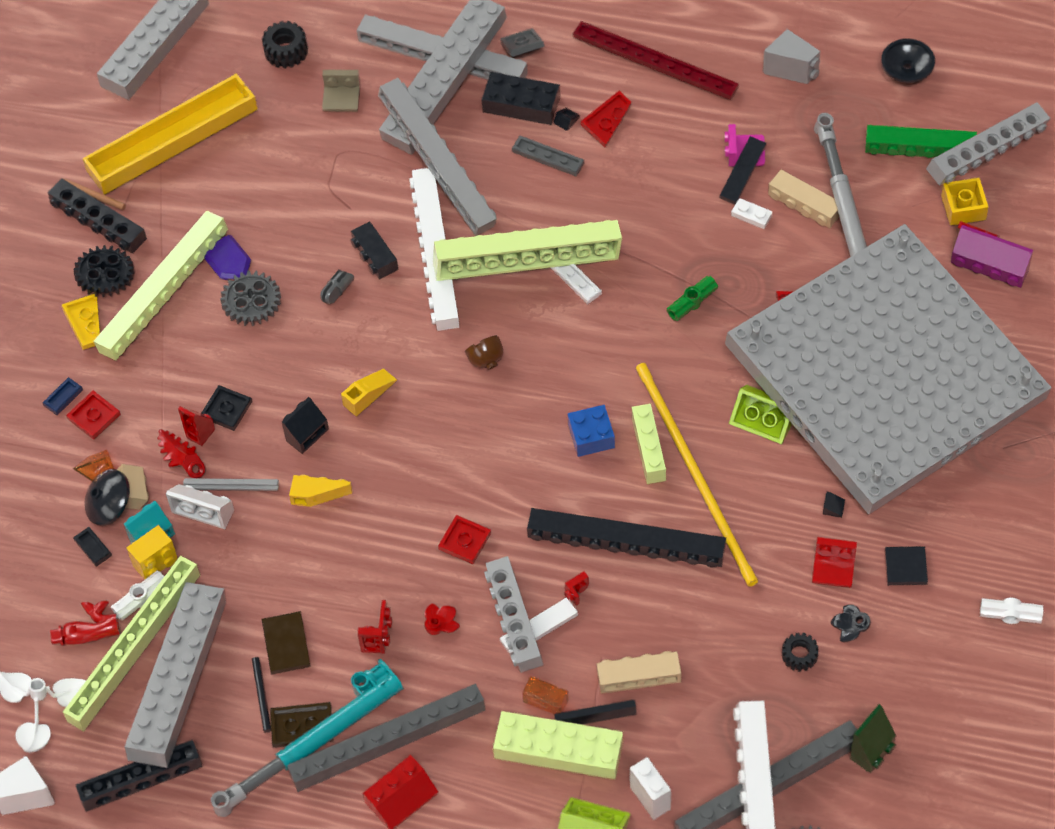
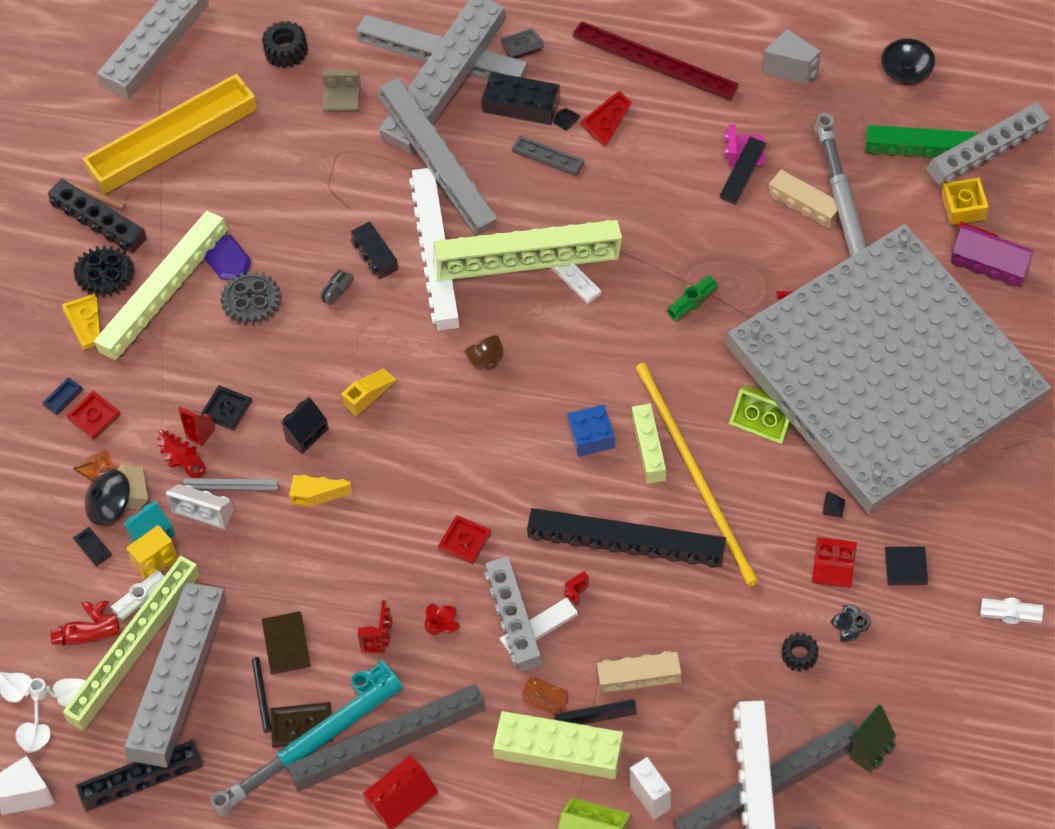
(751, 213): white plate -> none

